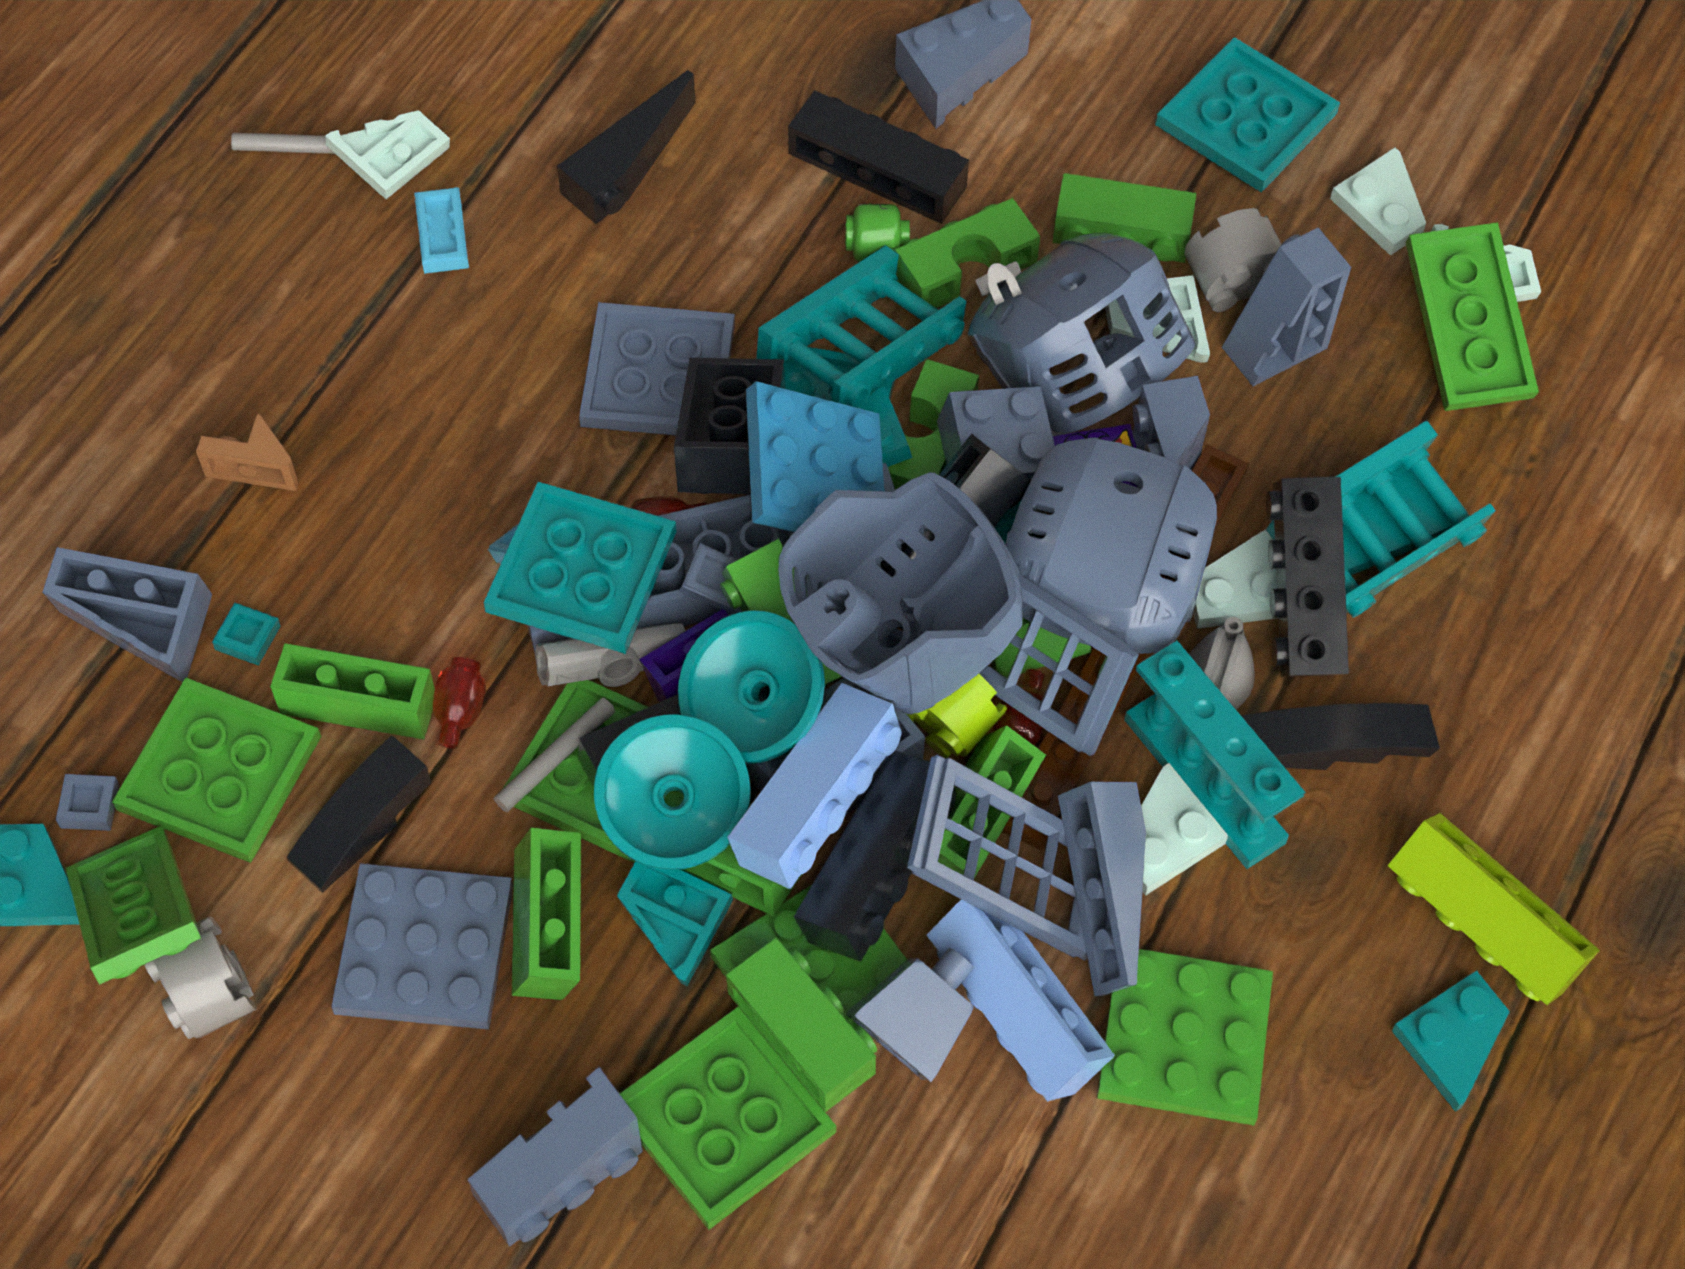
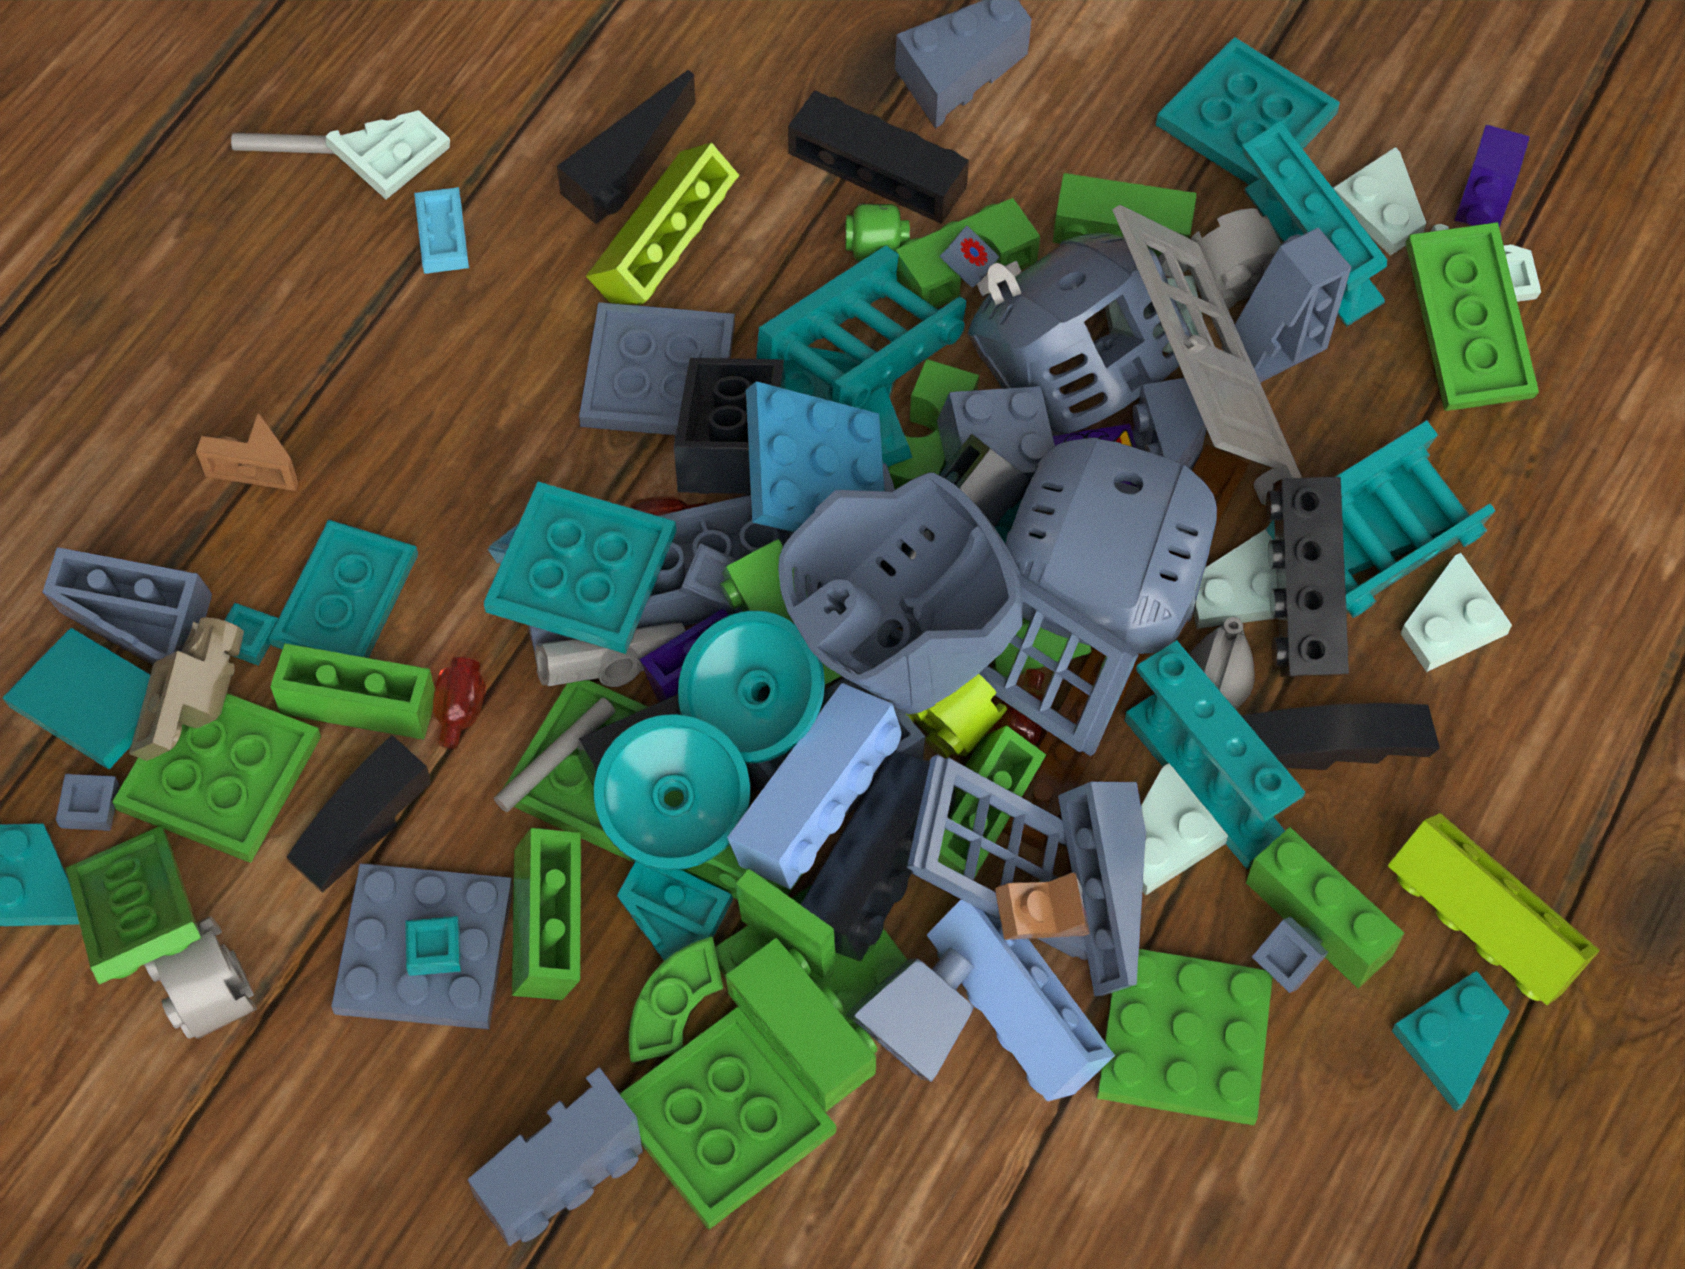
(83, 697): none -> teal tile
(187, 687): none -> dark tan plate
(345, 591): none -> teal tile
(433, 946): none -> teal tile
(663, 226): none -> lime brick
(670, 997): none -> bright green tile
(782, 918): none -> bright green tile
(969, 256): none -> sand blue tile
(1043, 909): none -> medium nougat slope
(1219, 381): none -> light grey door
(1290, 954): none -> sand blue tile
(1301, 200): none -> teal fence
(1313, 893): none -> bright green brick
(1454, 617): none -> light aqua wing
(1492, 176): none -> dark purple brick

